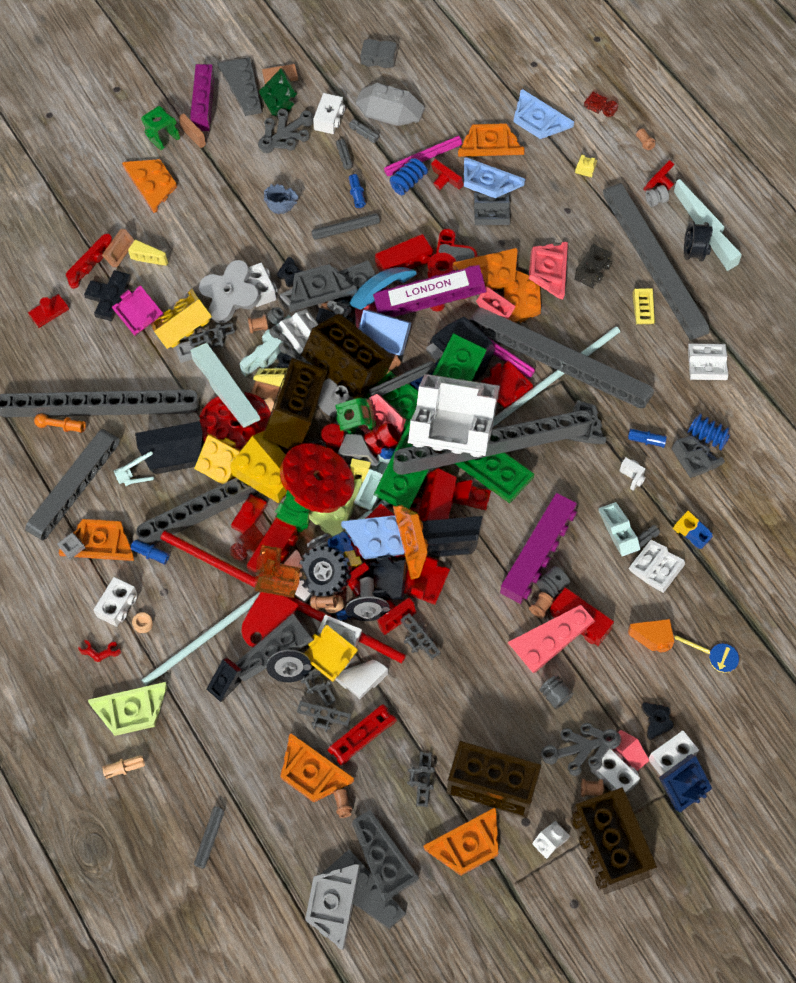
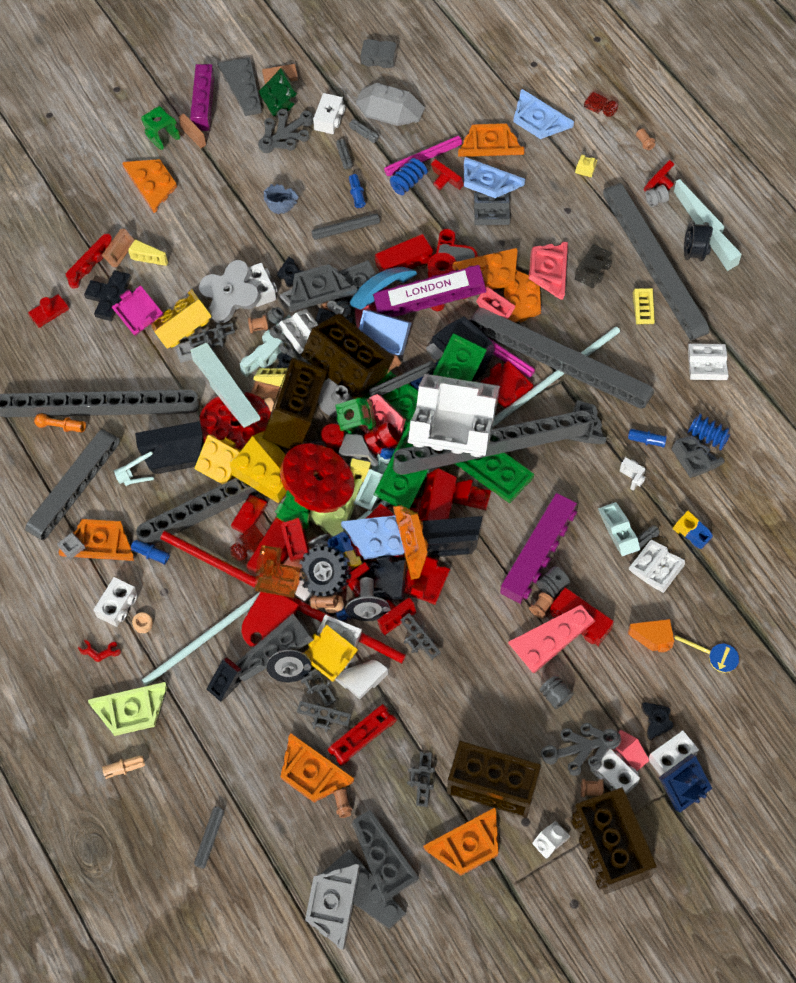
(295, 539): none -> red tile

